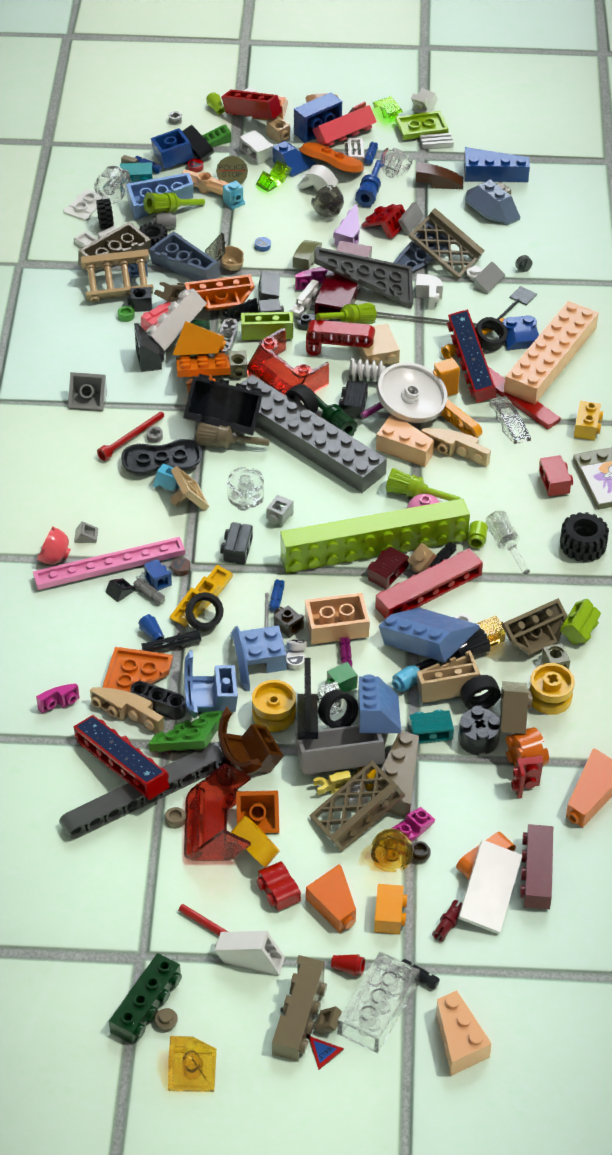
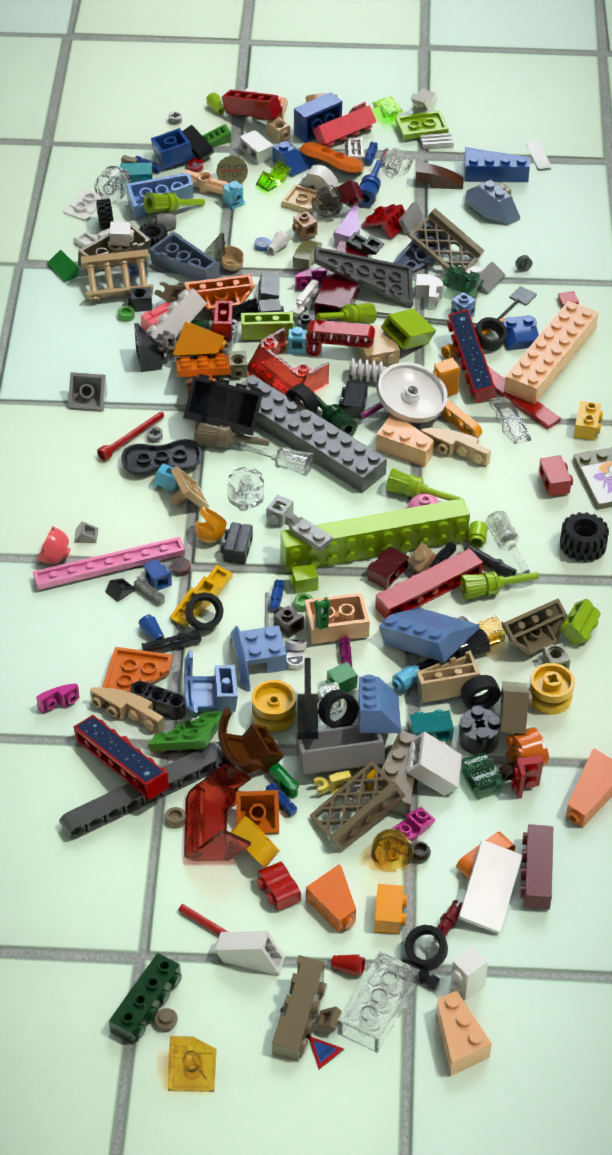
(63, 266): none -> green slope
(120, 234): none -> white brick
(166, 341): none -> light grey gear
(213, 528): none -> light orange helmet
(223, 319): none -> red brick
(279, 241): none -> white cone
(284, 780): none -> green bar
(284, 802): none -> blue axle
(285, 458): none -> clear piece
(297, 336): none -> medium azure brick
(299, 199): none -> tan tile
(299, 601): none -> bright green tile
(304, 578): none -> lime brick
(305, 225): none -> medium nougat brick
(307, 532): none -> light grey hinge
(322, 613): none -> green bar
(351, 193): none -> dark red brick
(363, 245): none -> pearl dark grey slope
(408, 329): none -> lime brick
(422, 930): none -> black tyre
(434, 763): none -> white brick
(461, 281): none -> clear green brick
(463, 302): none -> medium blue brick
(469, 973): none -> white brick
(481, 775): none -> clear green brick
(490, 583): none -> lime piece
(495, 564): none -> black pin
(507, 771): none -> dark brown plate
(538, 154): none -> white sticker
(567, 296): none -> tile

